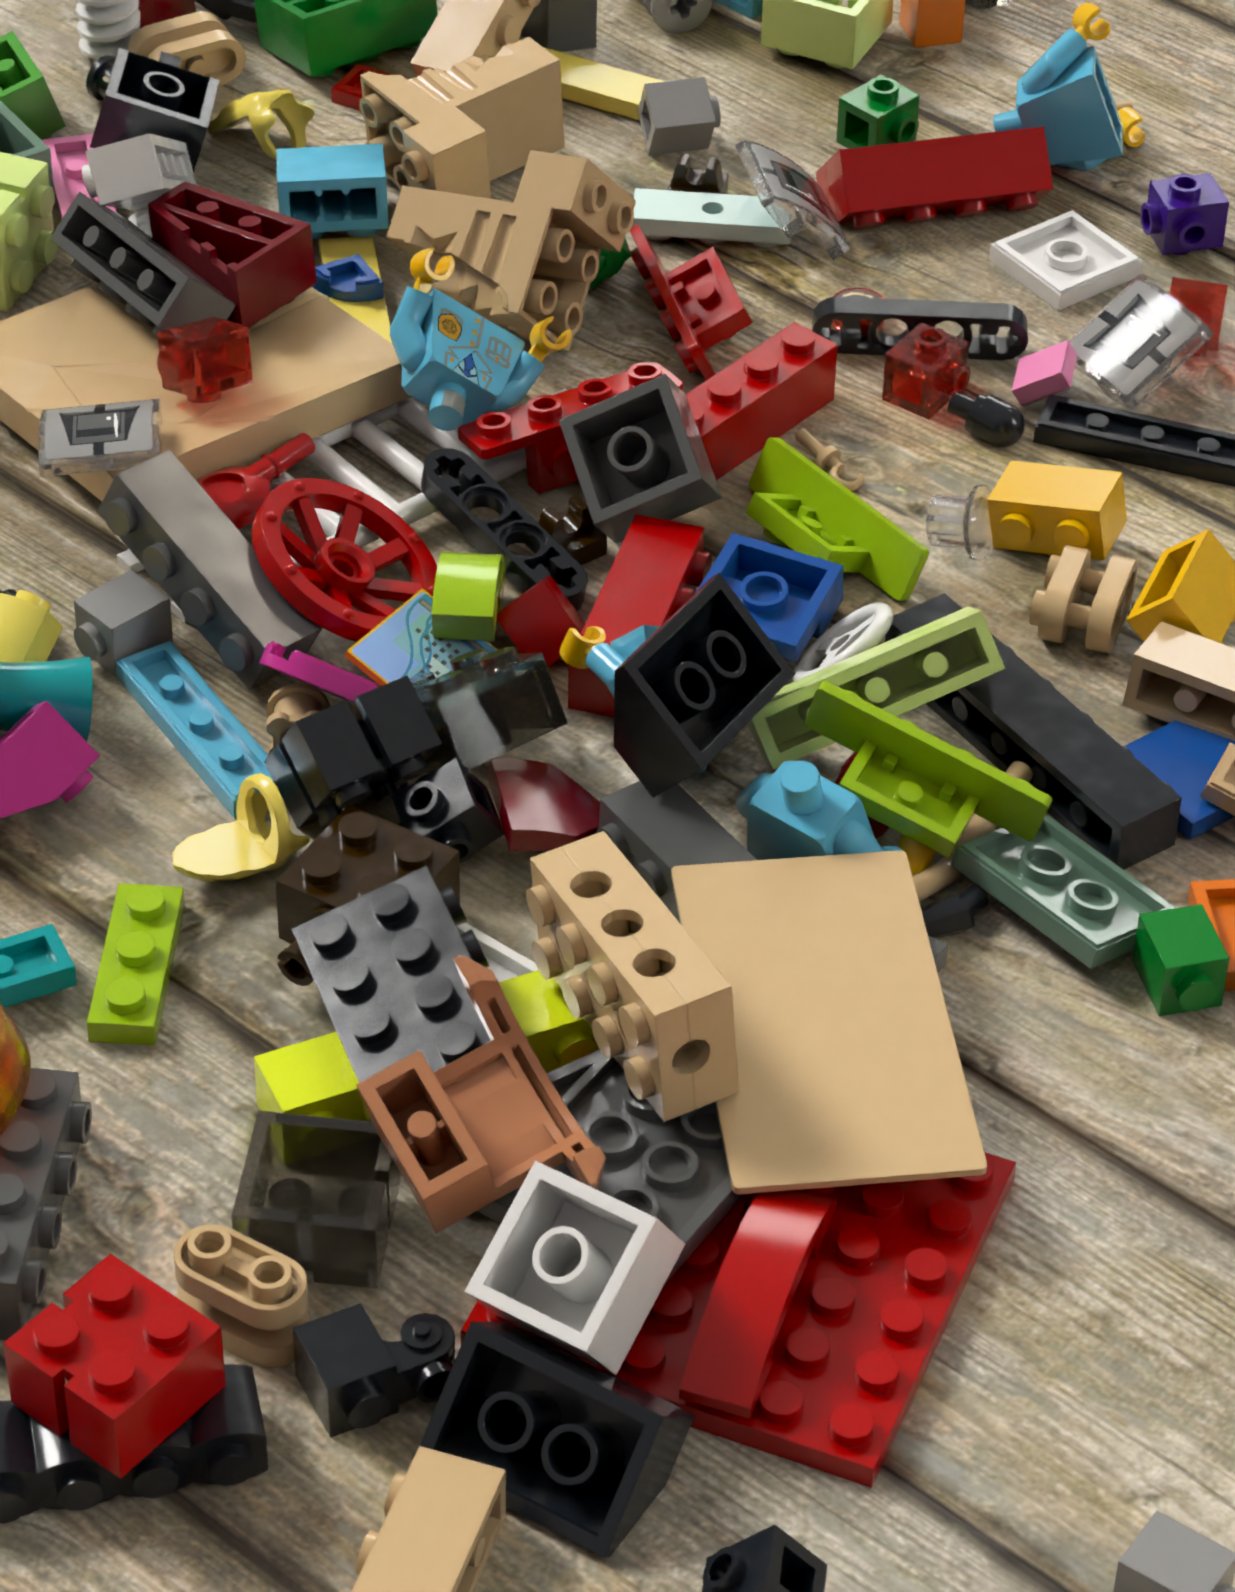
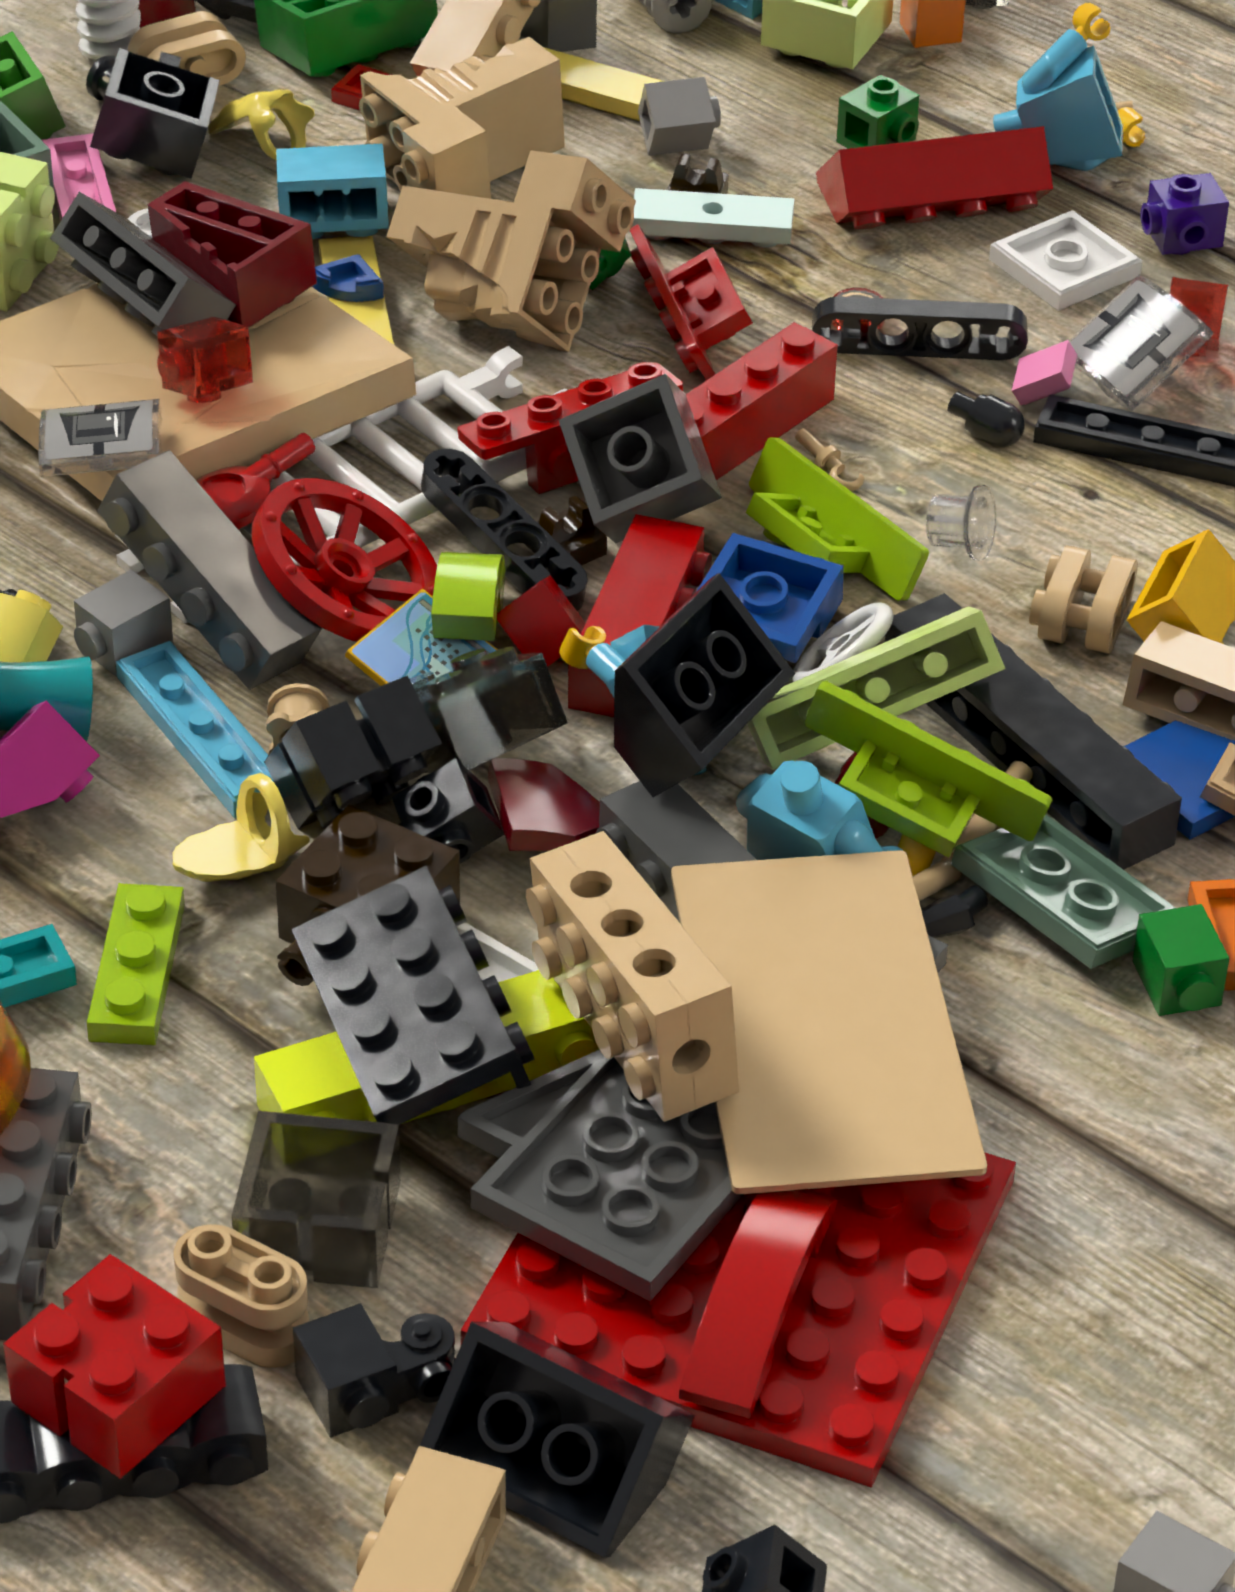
(136, 171): white brick -> none
(316, 673): dark pink tile -> none
(456, 356): medium azure torso -> none
(479, 1120): nougat piece -> none
(575, 1267): white brick -> none
(792, 196): slope -> none
(925, 370): clear red brick -> none
(1056, 506): yellow brick -> none

